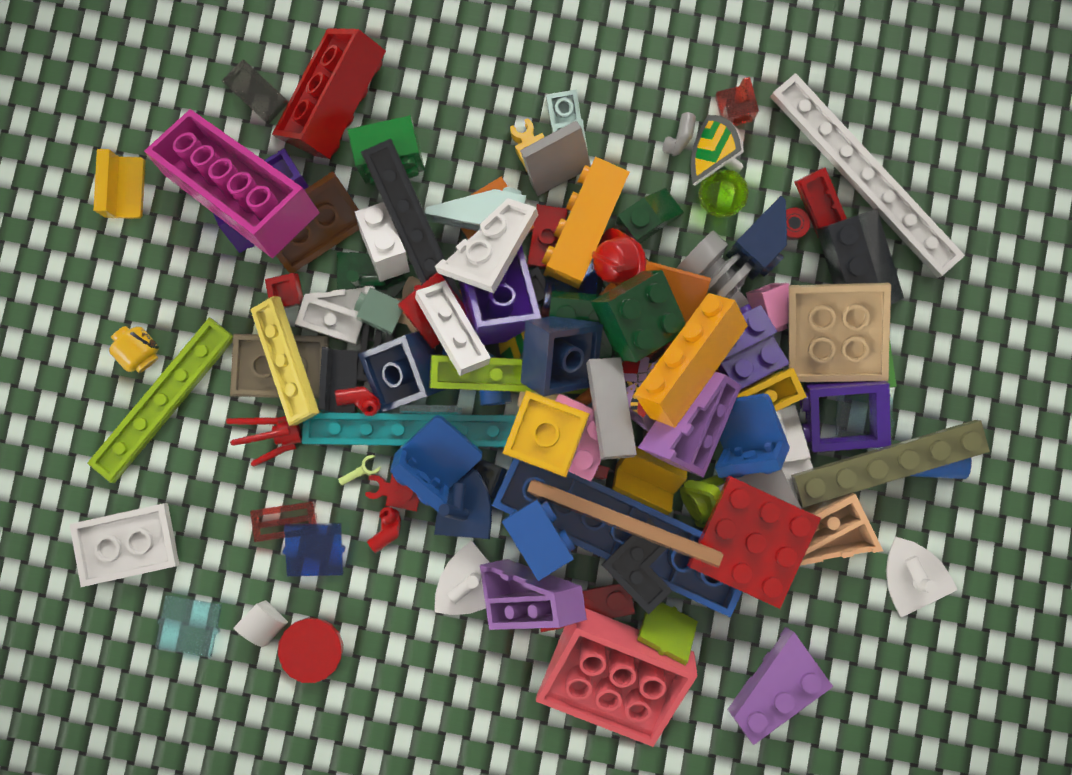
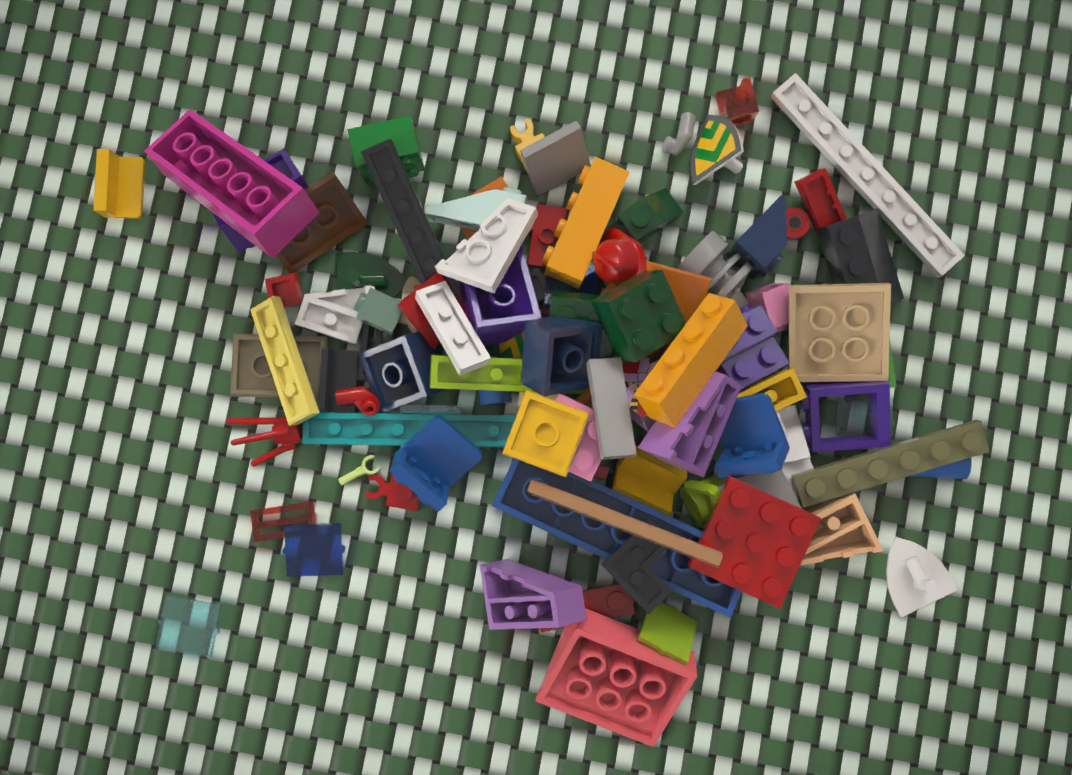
(124, 544): white plate -> none
(133, 349): yellow head -> none
(161, 400): lime tile -> none
(255, 92): clear smoke tile -> none
(261, 624): white brick -> none
(310, 650): red tile -> none
(330, 92): red slope -> none
(382, 241): white brick -> none
(389, 529): red arm -> none
(461, 583): white shield -> none
(467, 509): dark blue shield -> none
(492, 476): black tile -> none
(538, 538): blue brick -> none
(564, 109): light aqua slope -> none
(723, 193): clear neon green hair -> none
(779, 688): medium lavender wedge -> none

